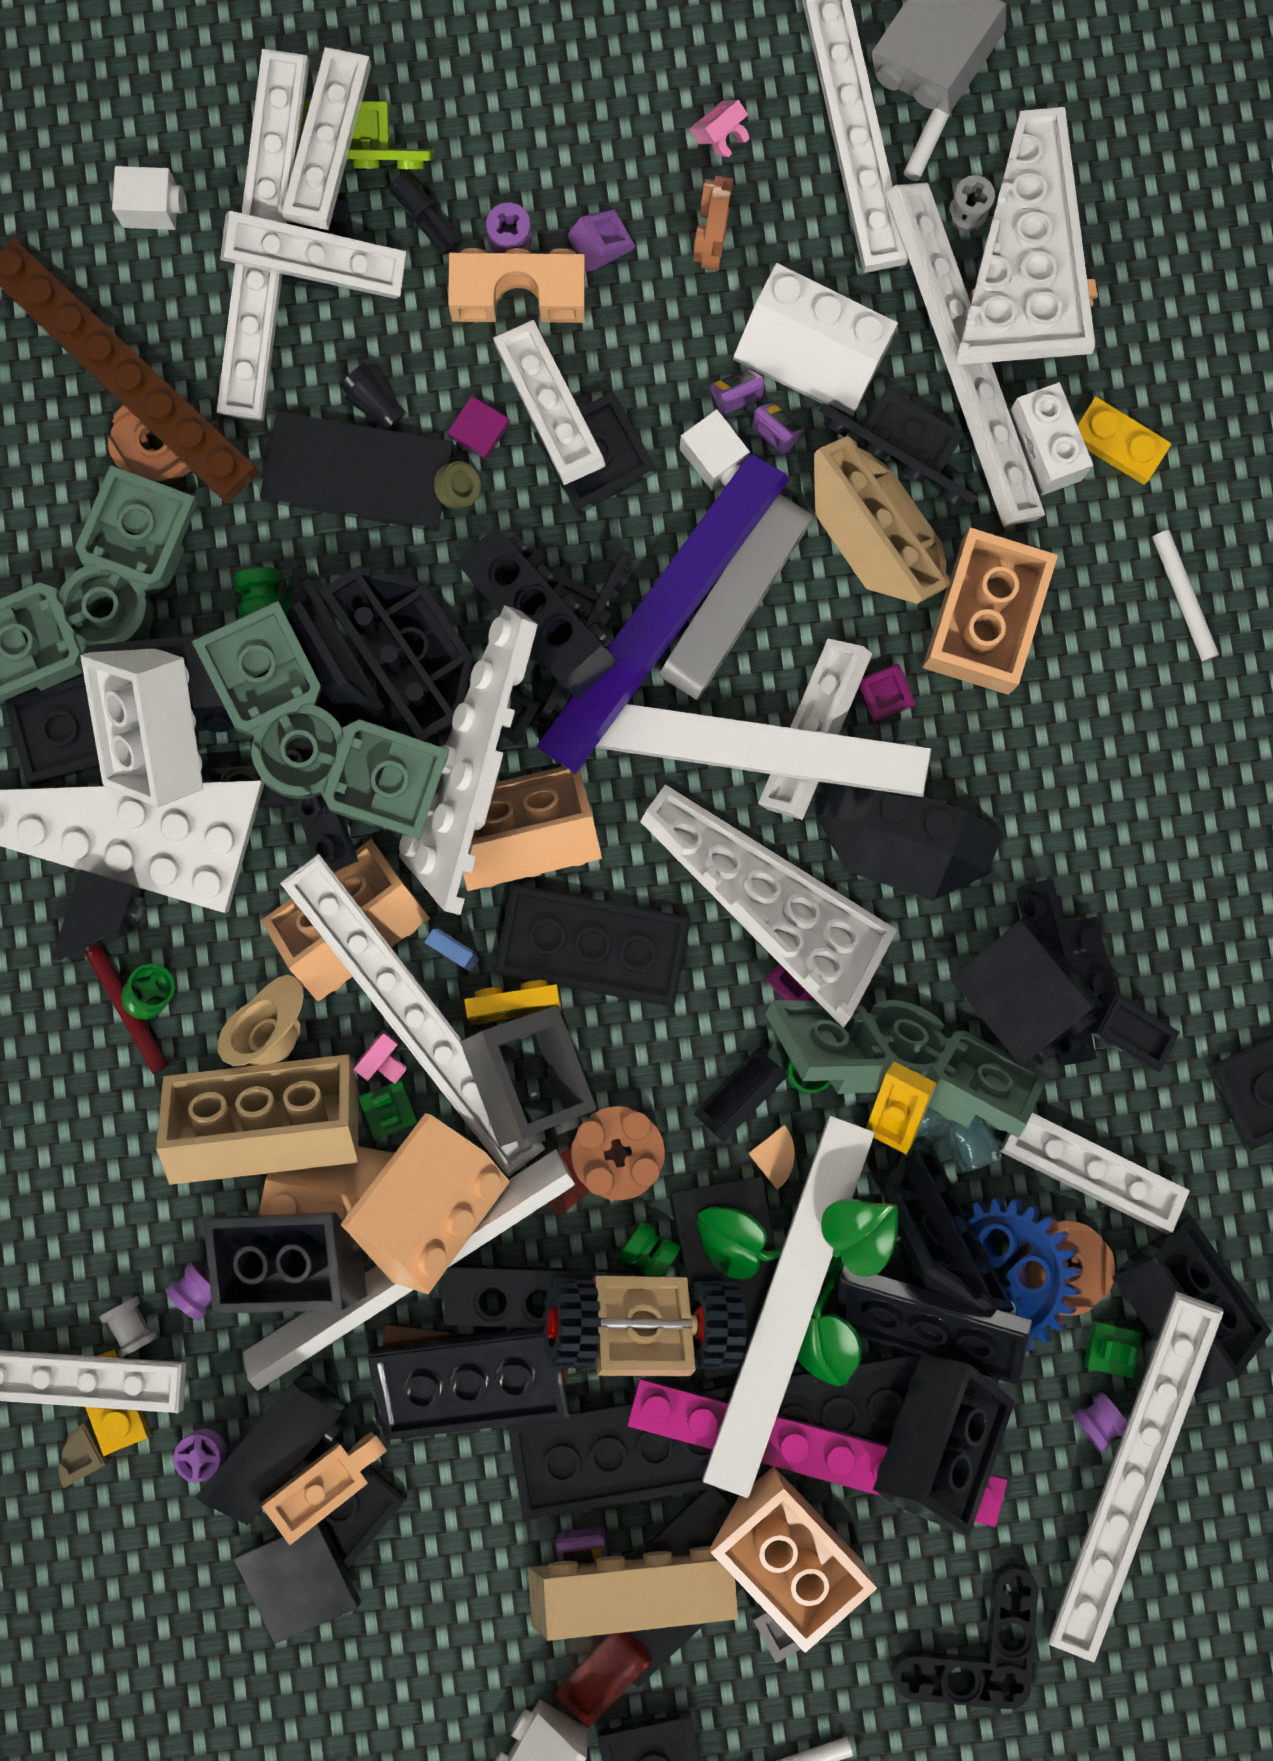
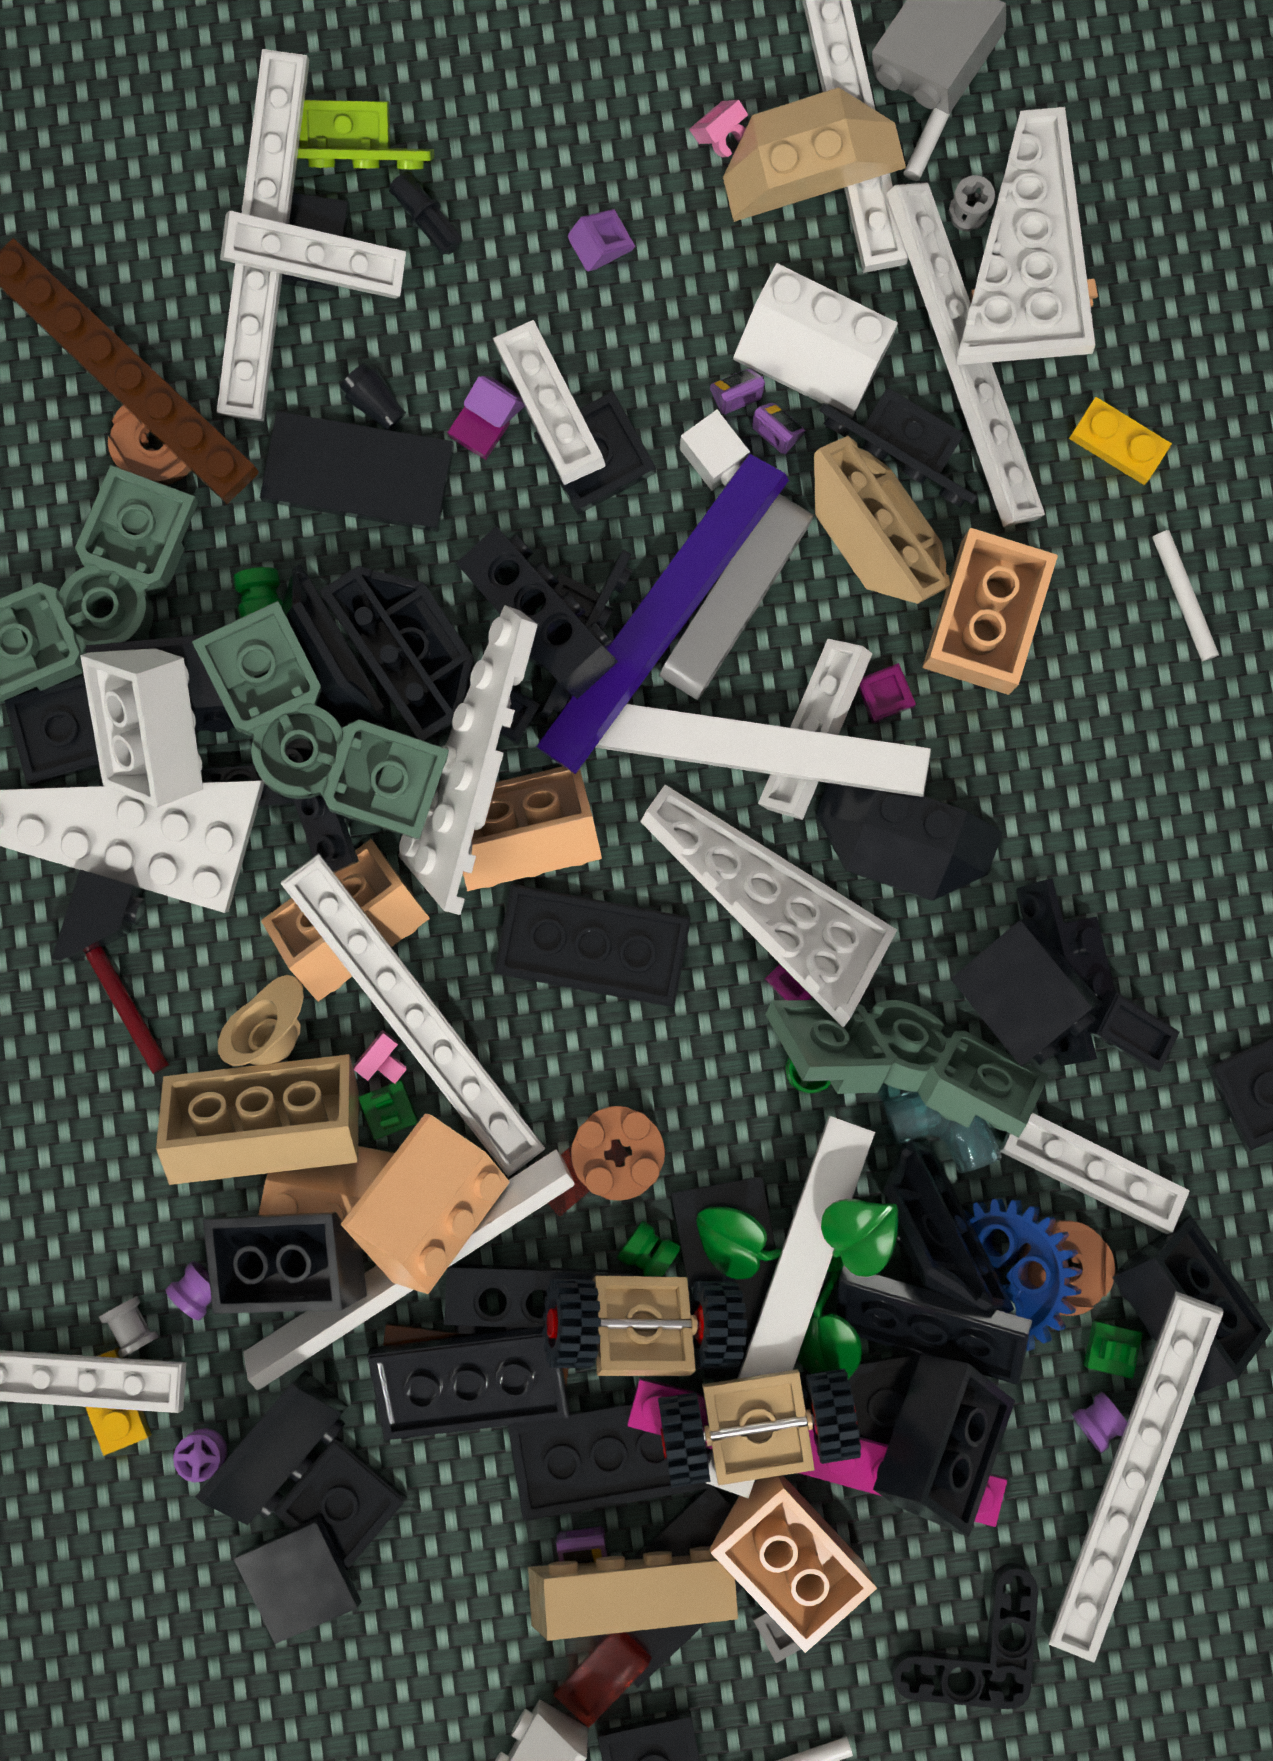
(80, 1455): dark tan tile -> none
(146, 198): white brick -> none
(151, 982): green wheel -> none
(321, 1487): light nougat plate -> none
(326, 138): white plate -> none
(452, 949): medium blue tile -> none
(457, 485): olive tile -> none
(481, 278): light nougat arch -> none
(493, 401): none -> medium lavender slope
(494, 1006): yellow plate -> none
(498, 1090): dark grey window -> none
(505, 238): medium lavender wheel -> none
(715, 207): nougat plate -> none
(740, 1094): black tile -> none
(759, 1427): none -> plate
(775, 1156): light nougat tile -> none
(809, 152): none -> tan wedge
(900, 1107): yellow plate -> none
(1050, 439): white brick -> none

